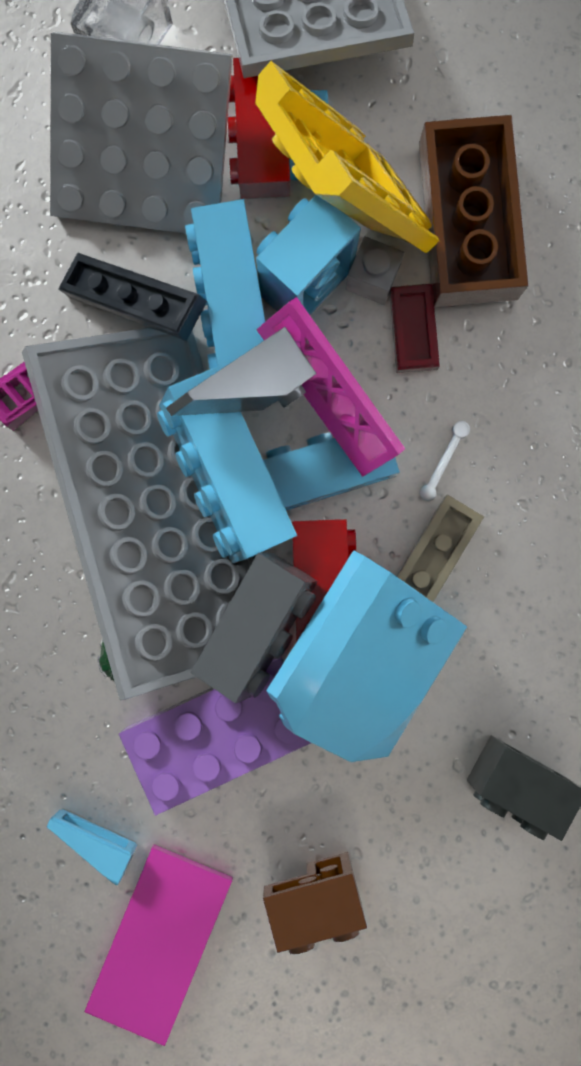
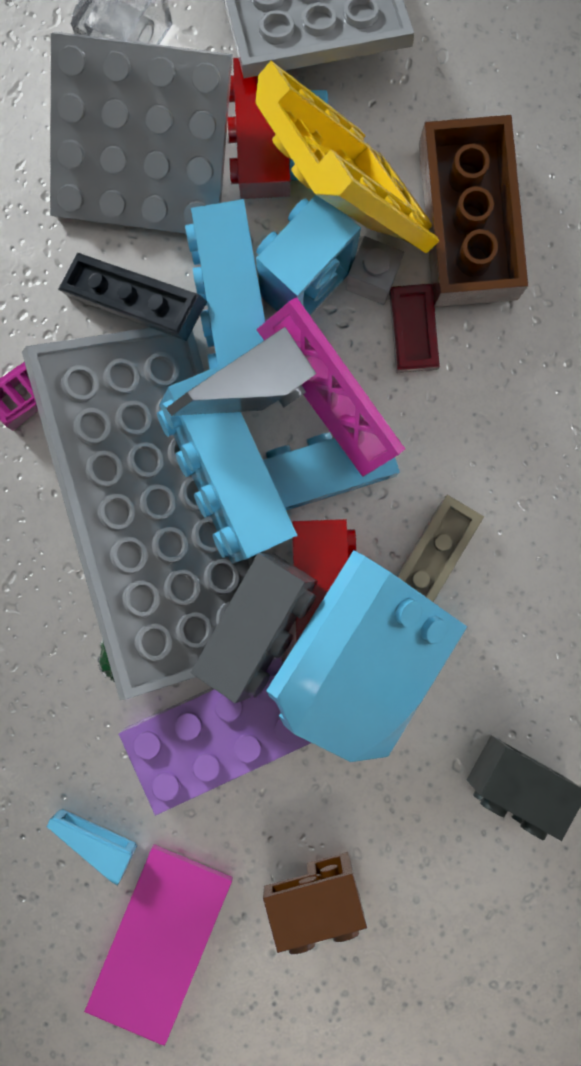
(460, 431): white hinge -> none

